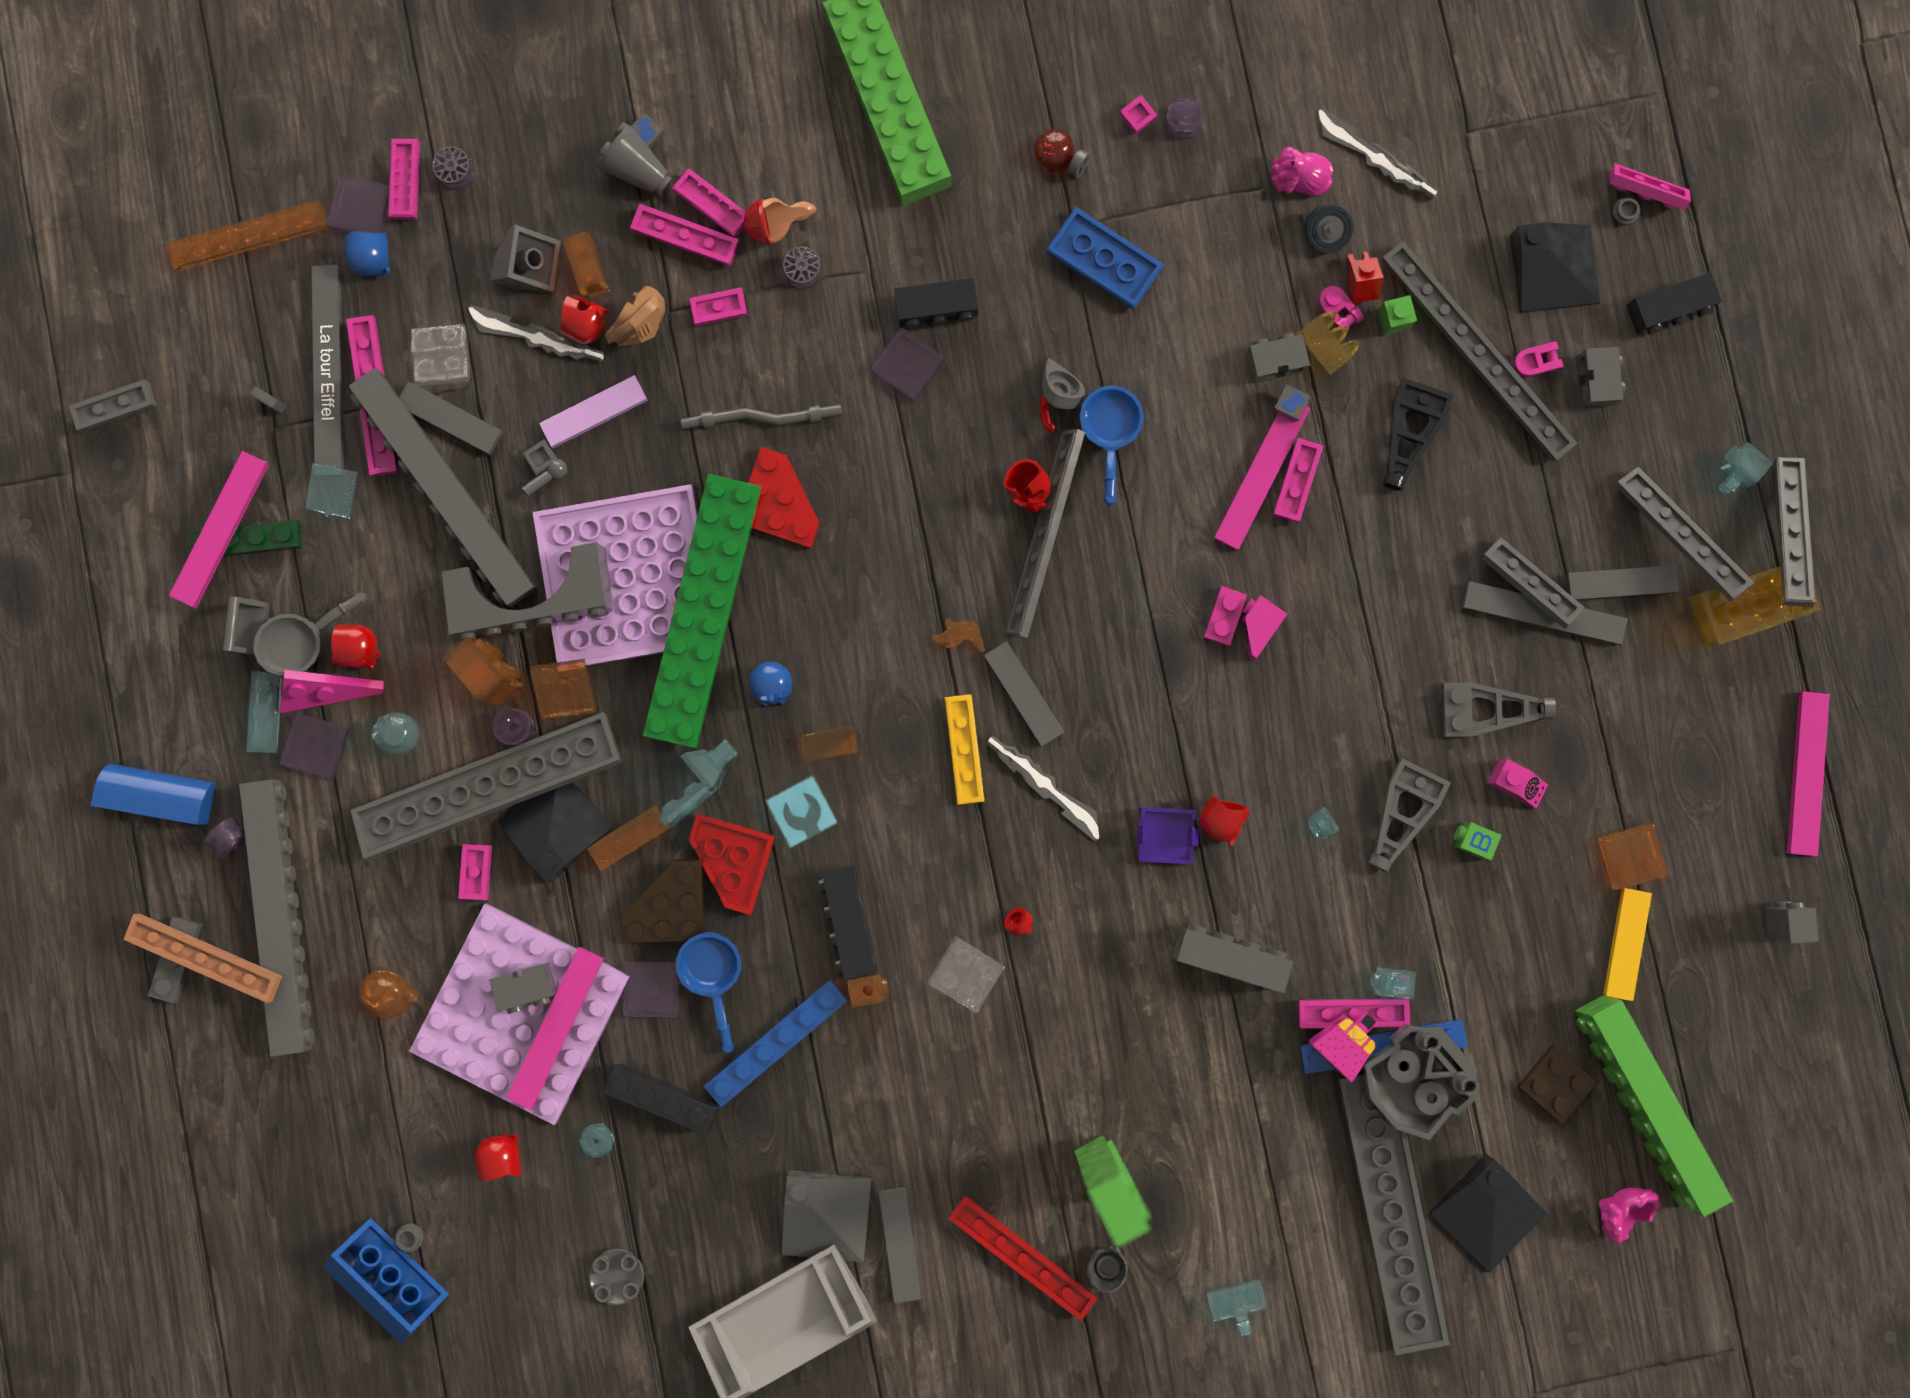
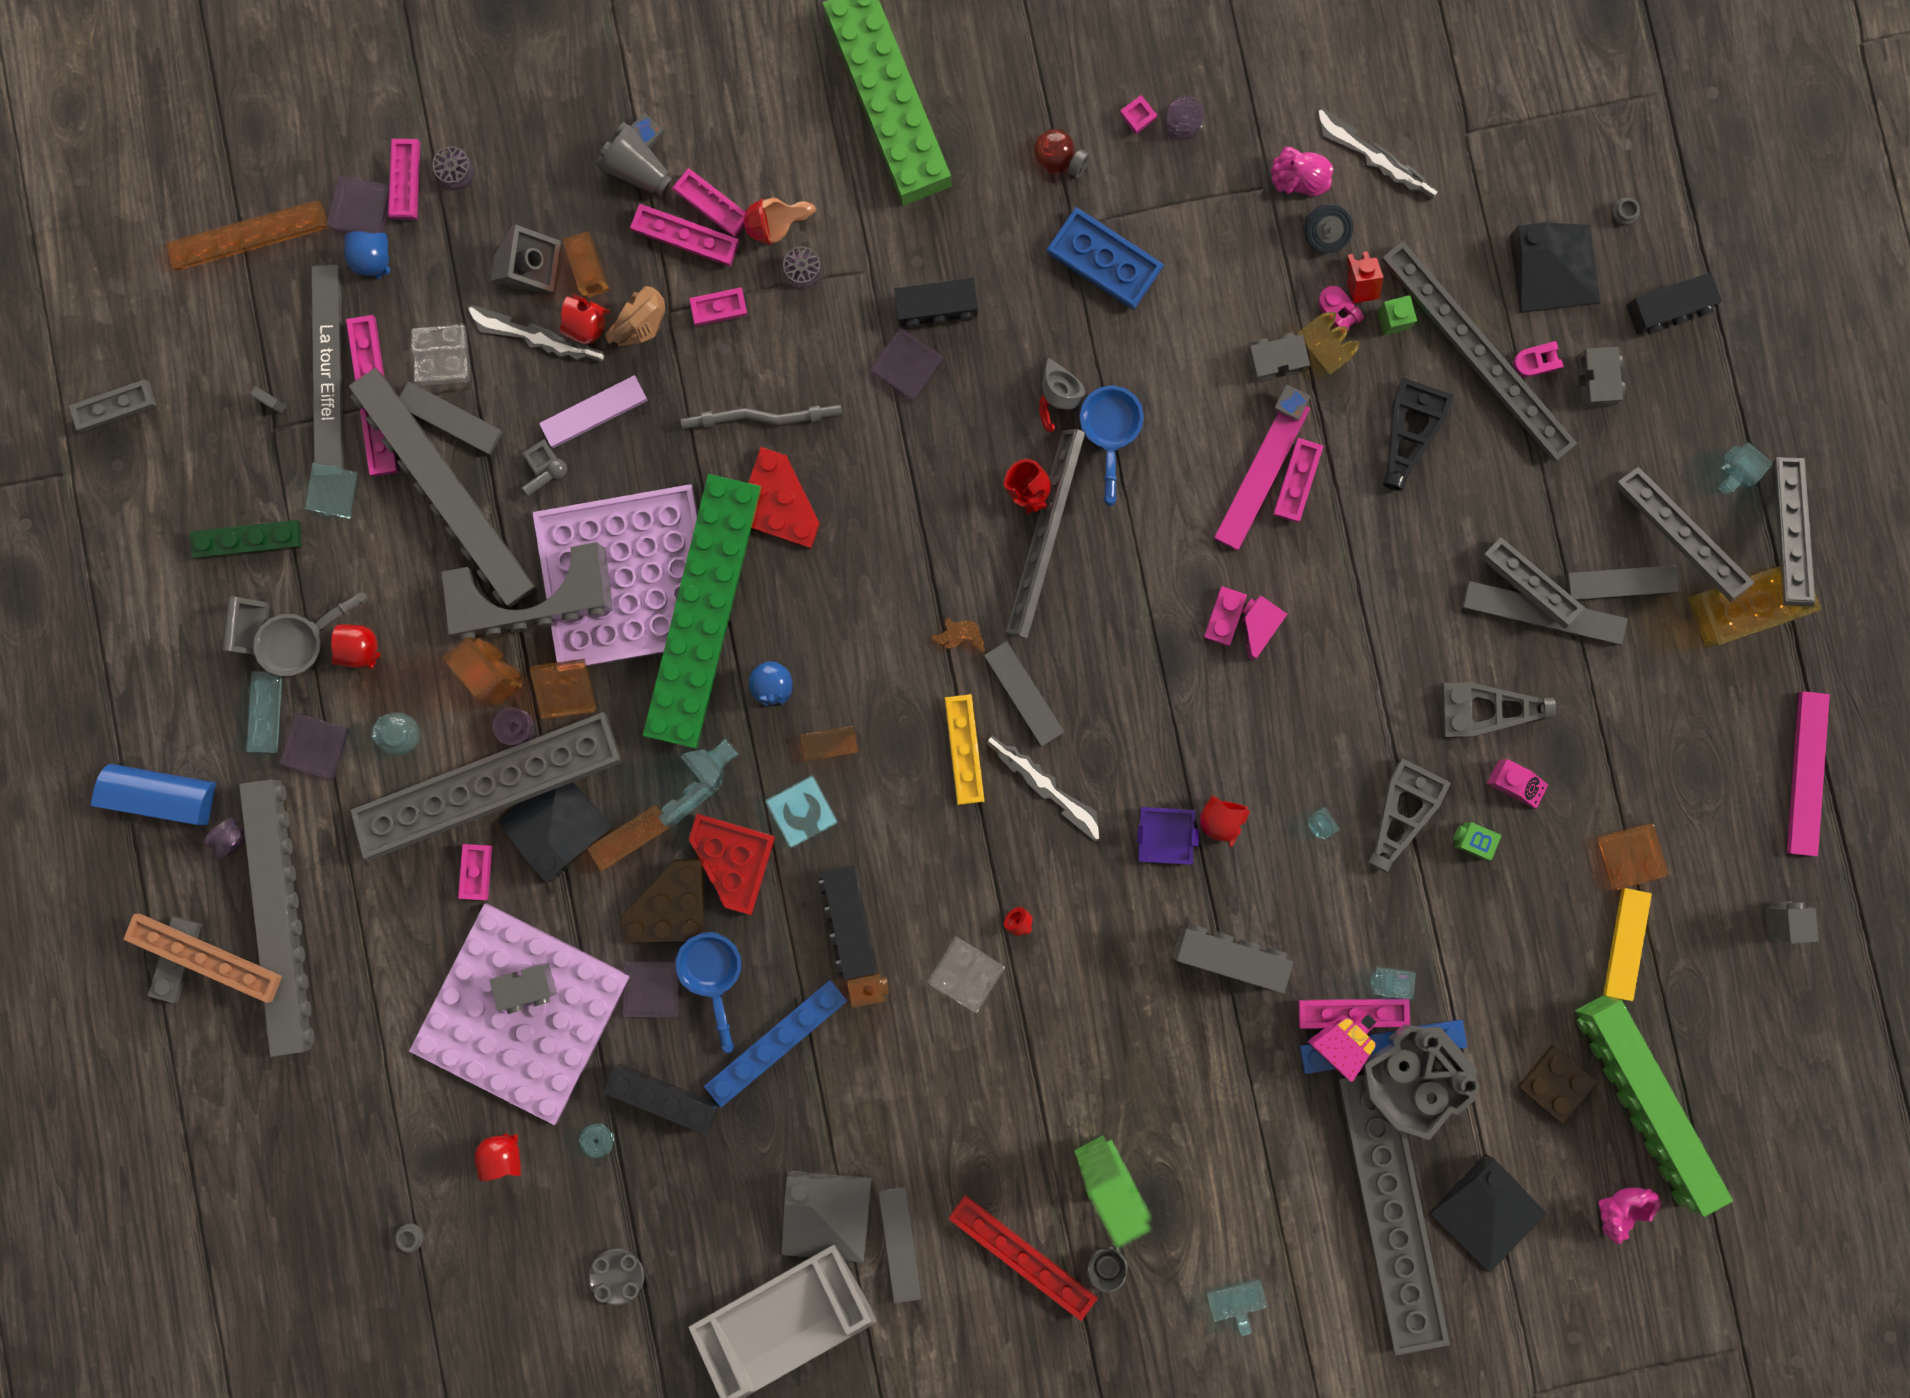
(219, 529): dark pink tile -> none
(310, 690): dark pink wing -> none
(385, 1280): blue slope -> none
(387, 994): clear orange piece -> none
(555, 1028): dark pink tile -> none
(1649, 187): dark pink plate -> none

